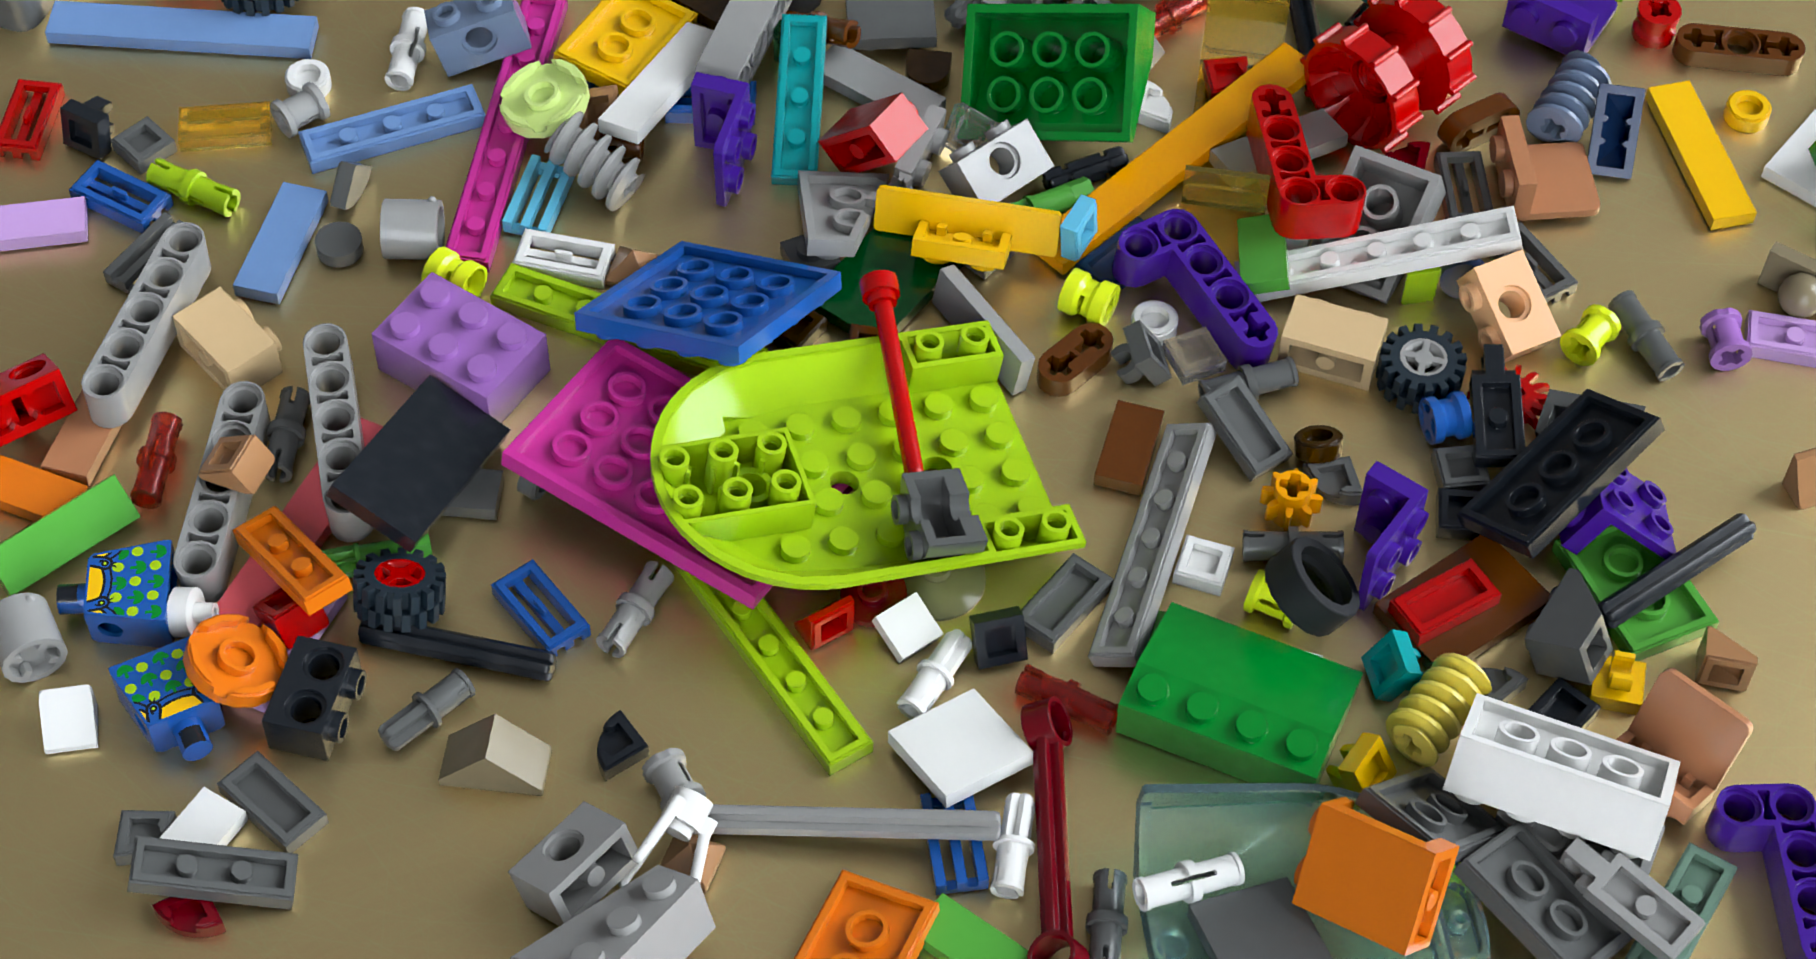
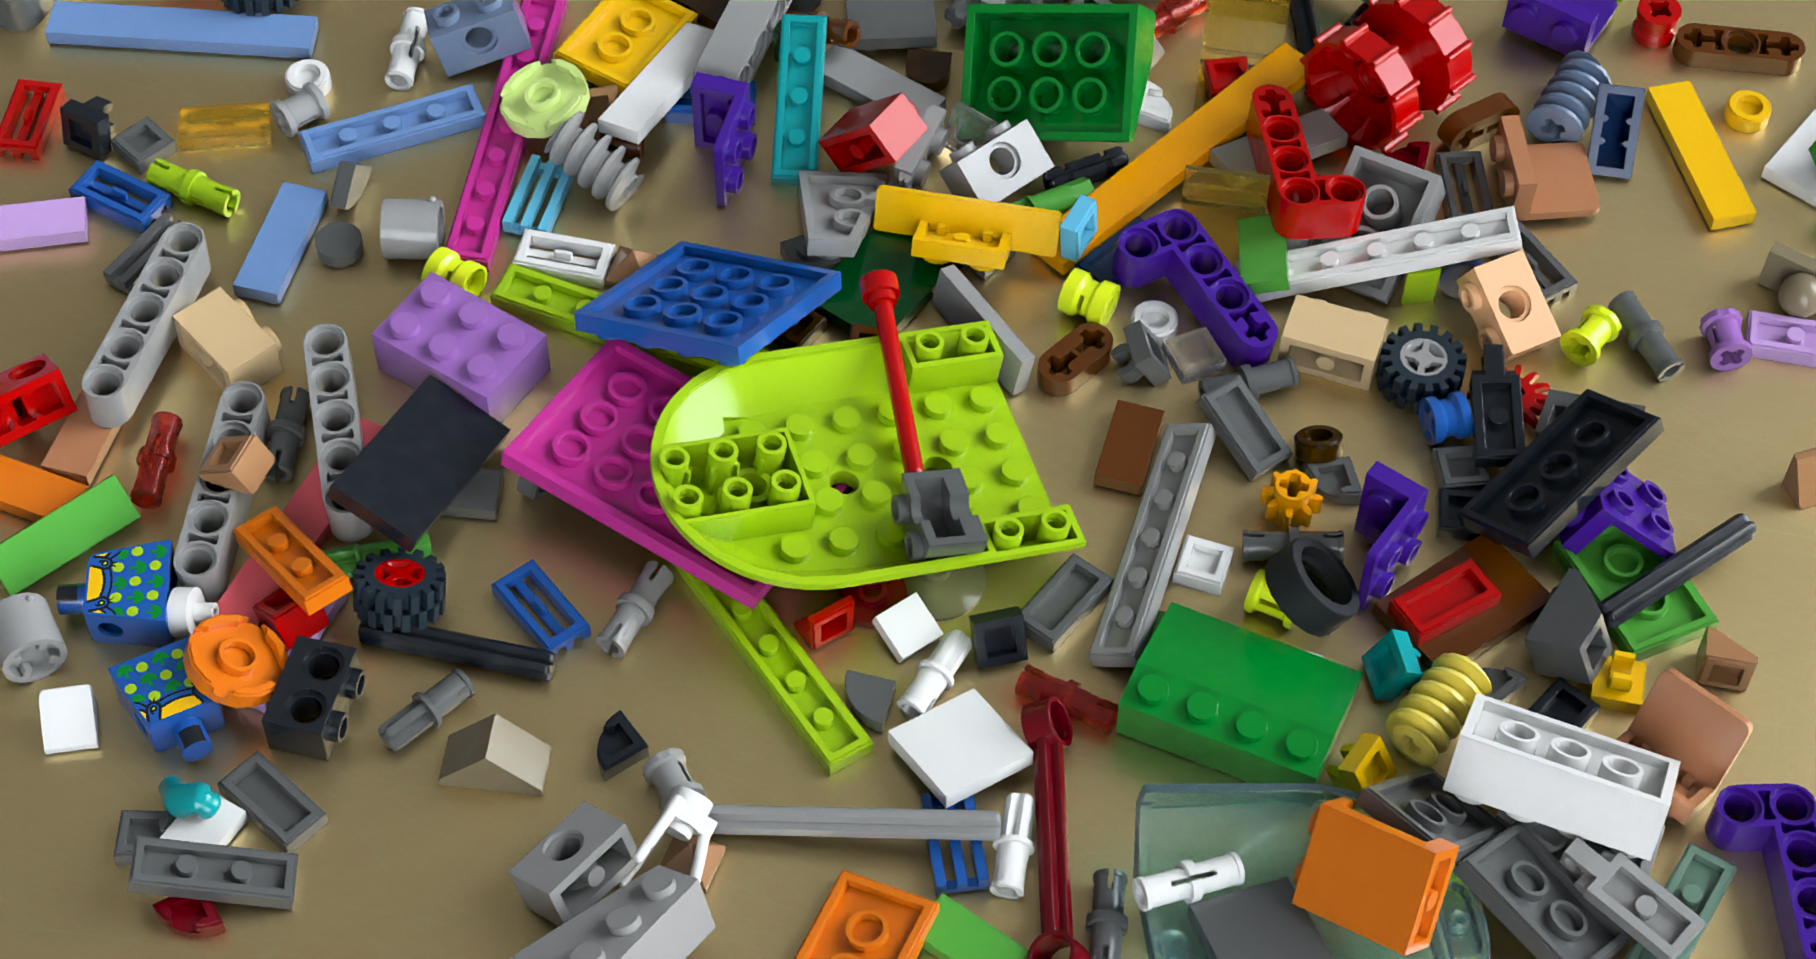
(189, 798): none -> teal arm
(870, 698): none -> dark grey tile

